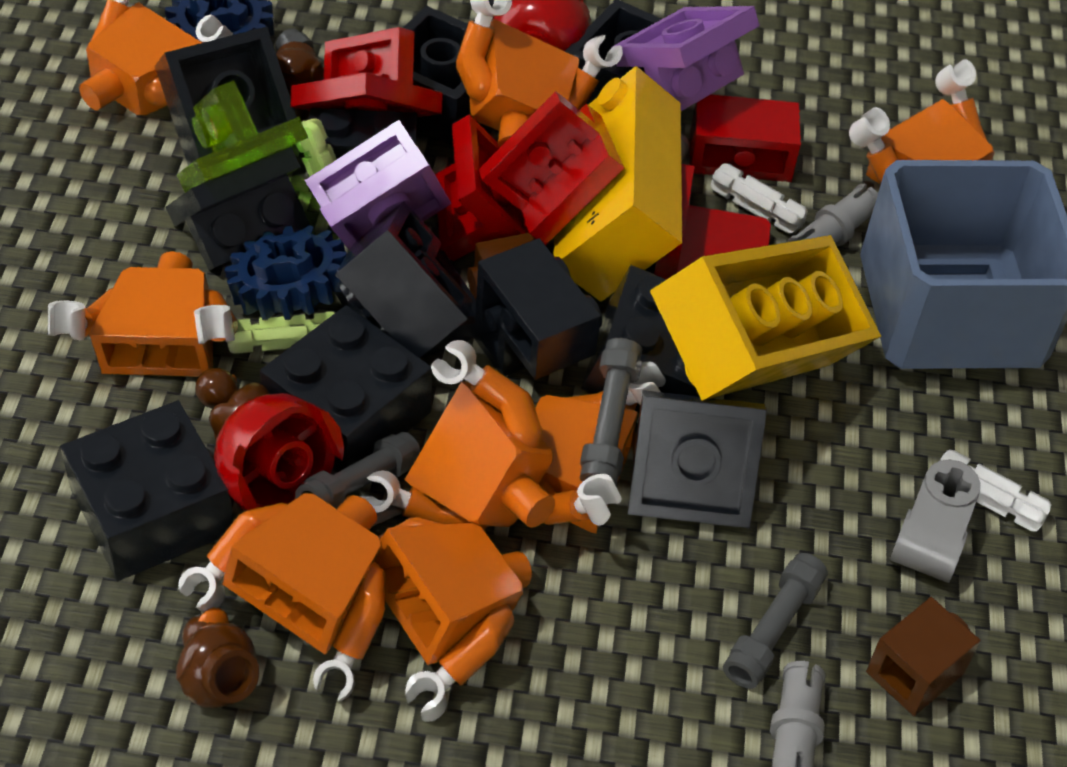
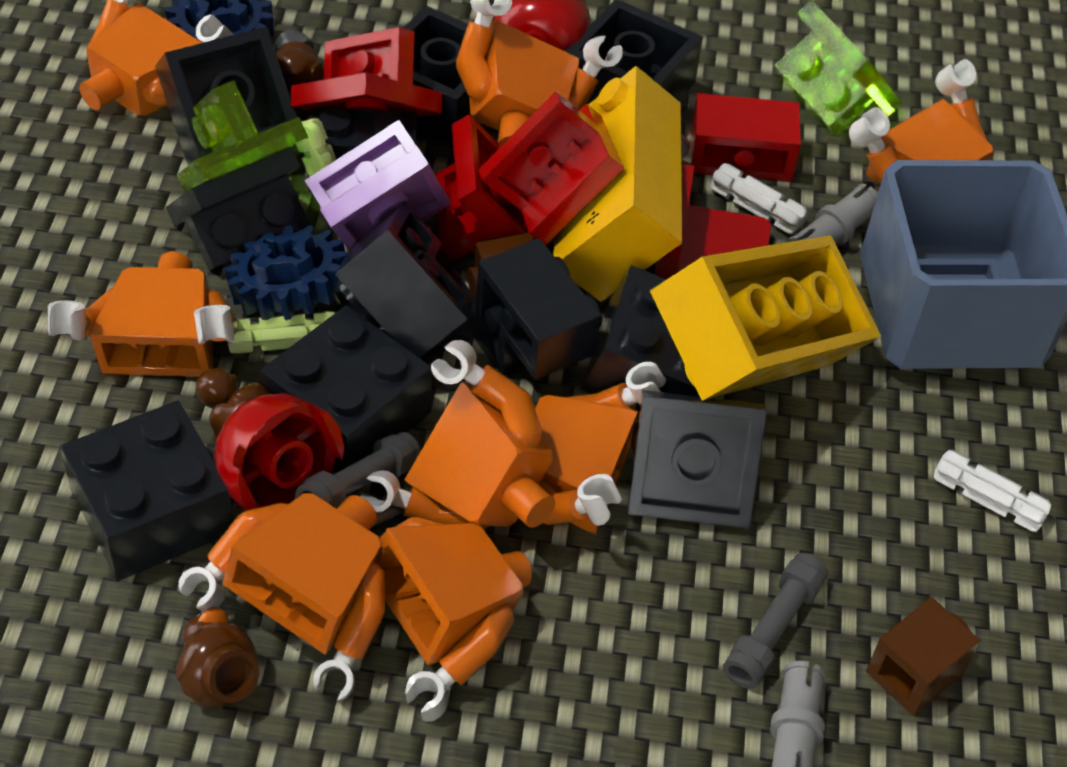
(620, 367): dark grey bar -> none
(691, 50): medium lavender bracket -> none
(834, 73): none -> clear neon green bracket
(939, 519): light grey piece -> none

